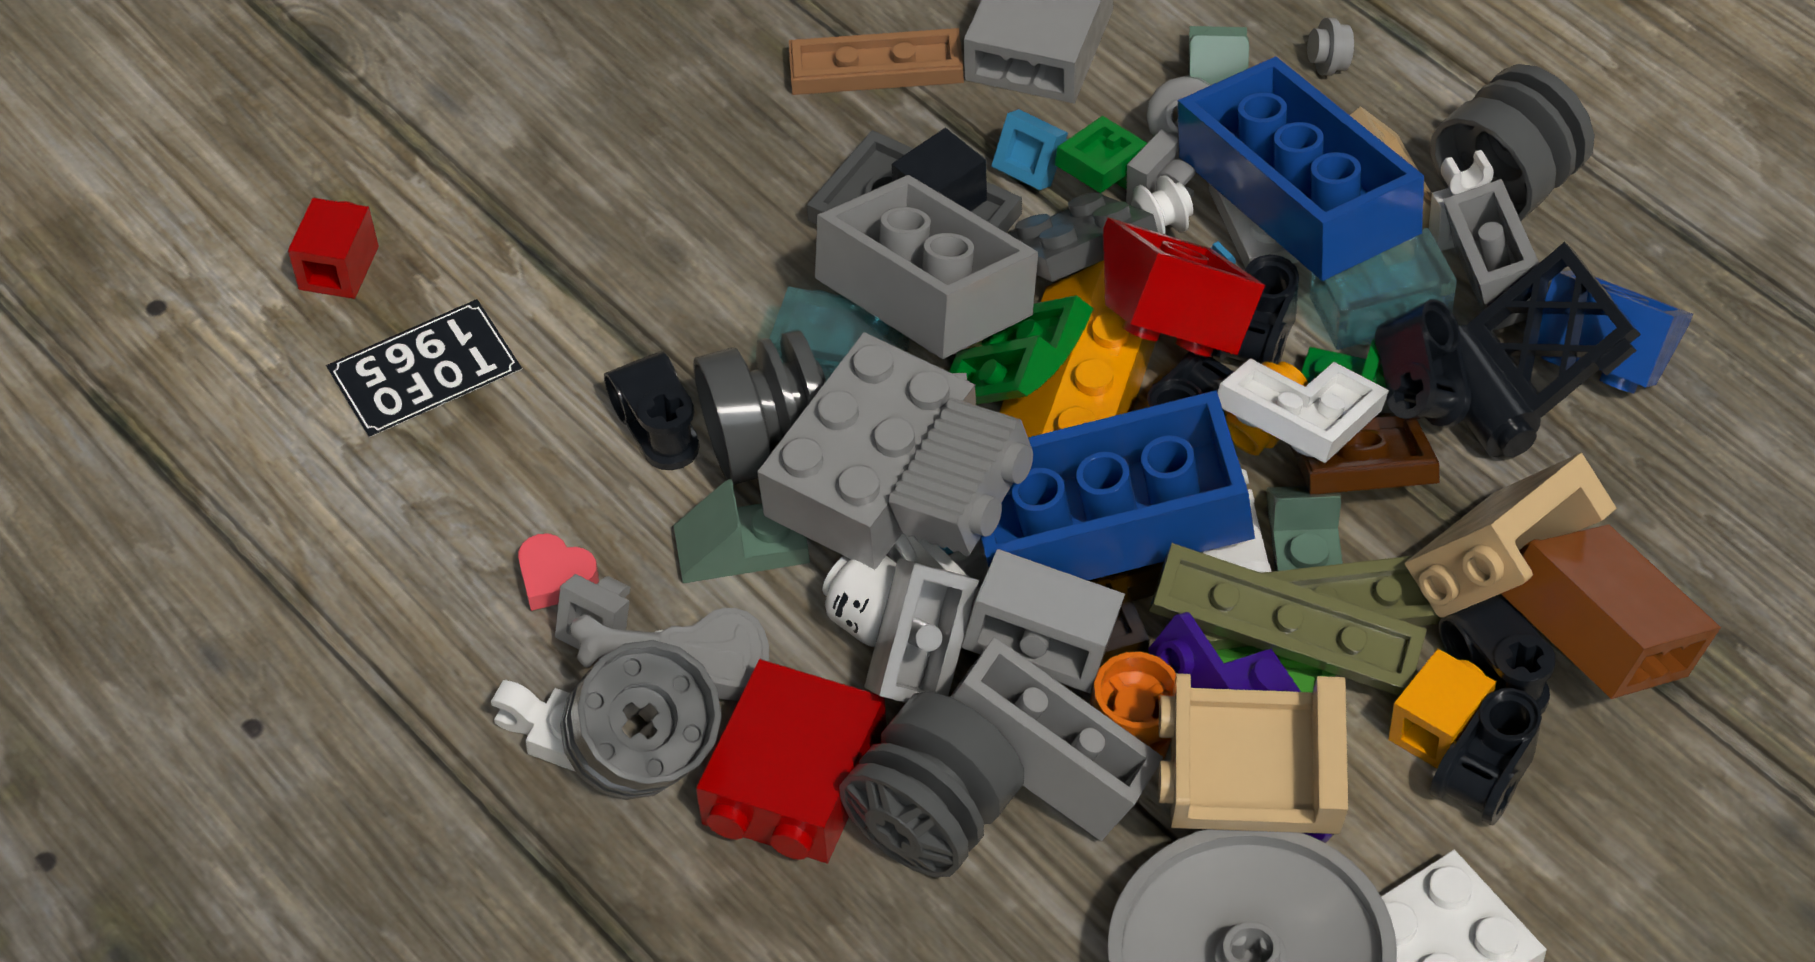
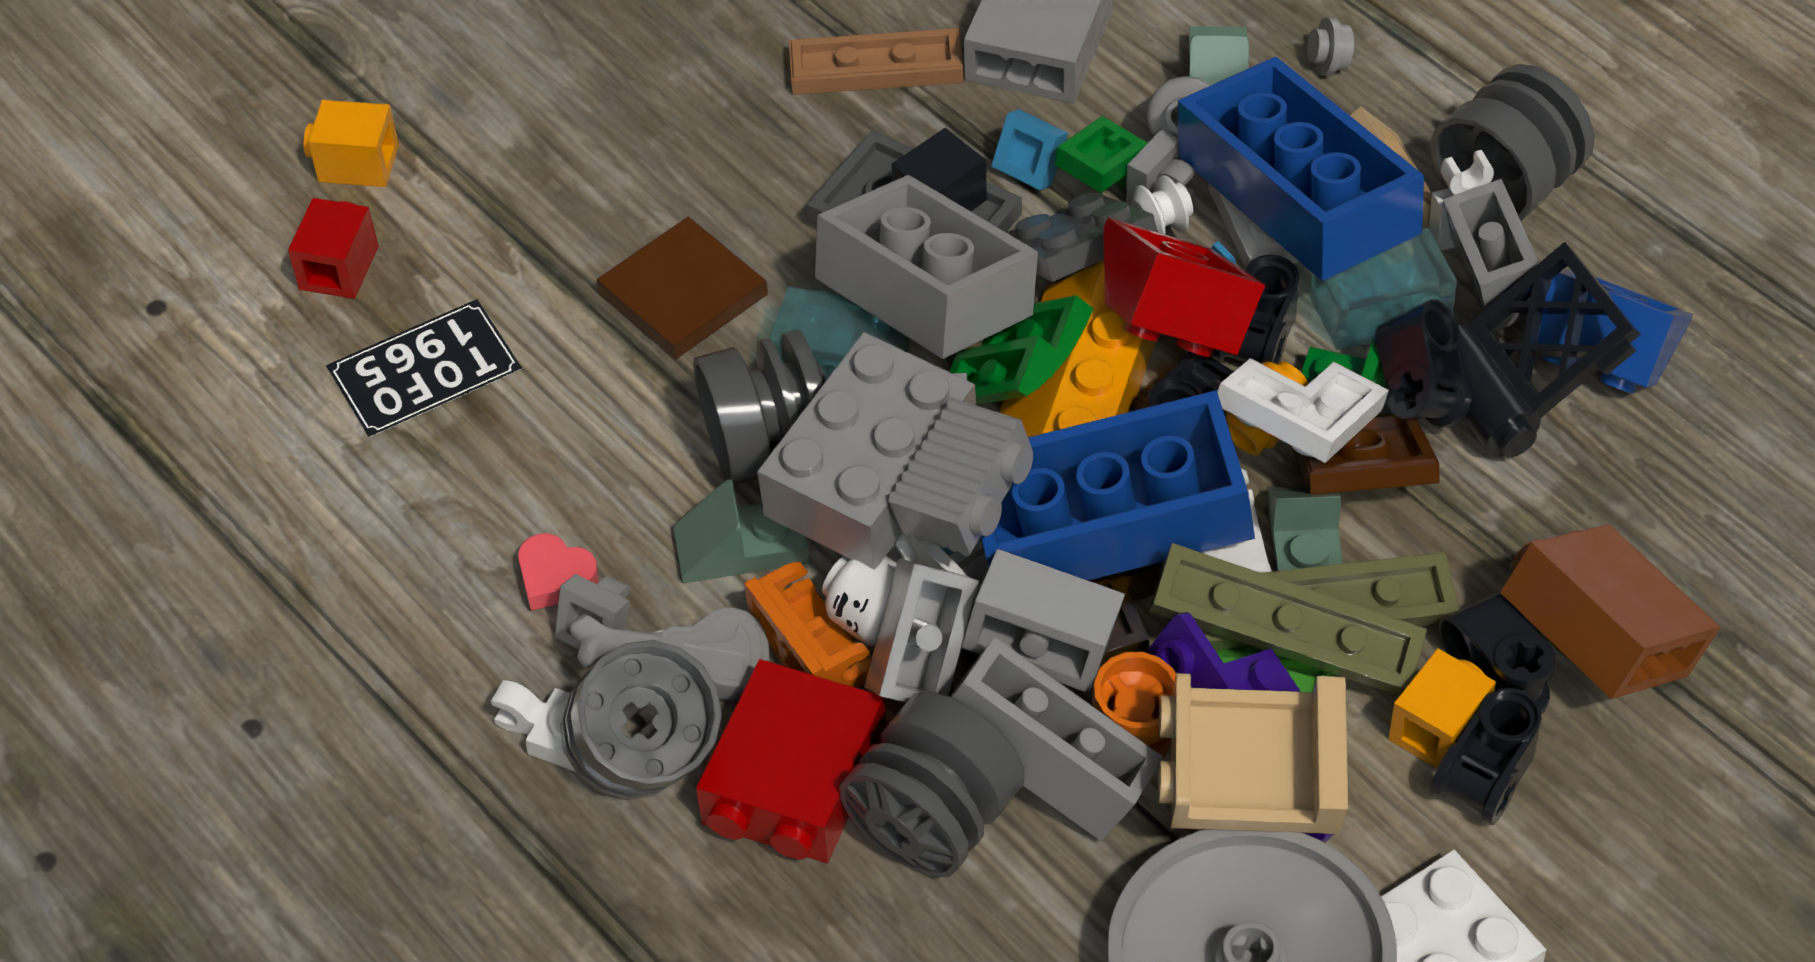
(352, 143): none -> light orange brick
(655, 410): black piece -> none
(682, 287): none -> reddish brown tile
(801, 630): none -> orange hinge
(1481, 550): tan panel -> none

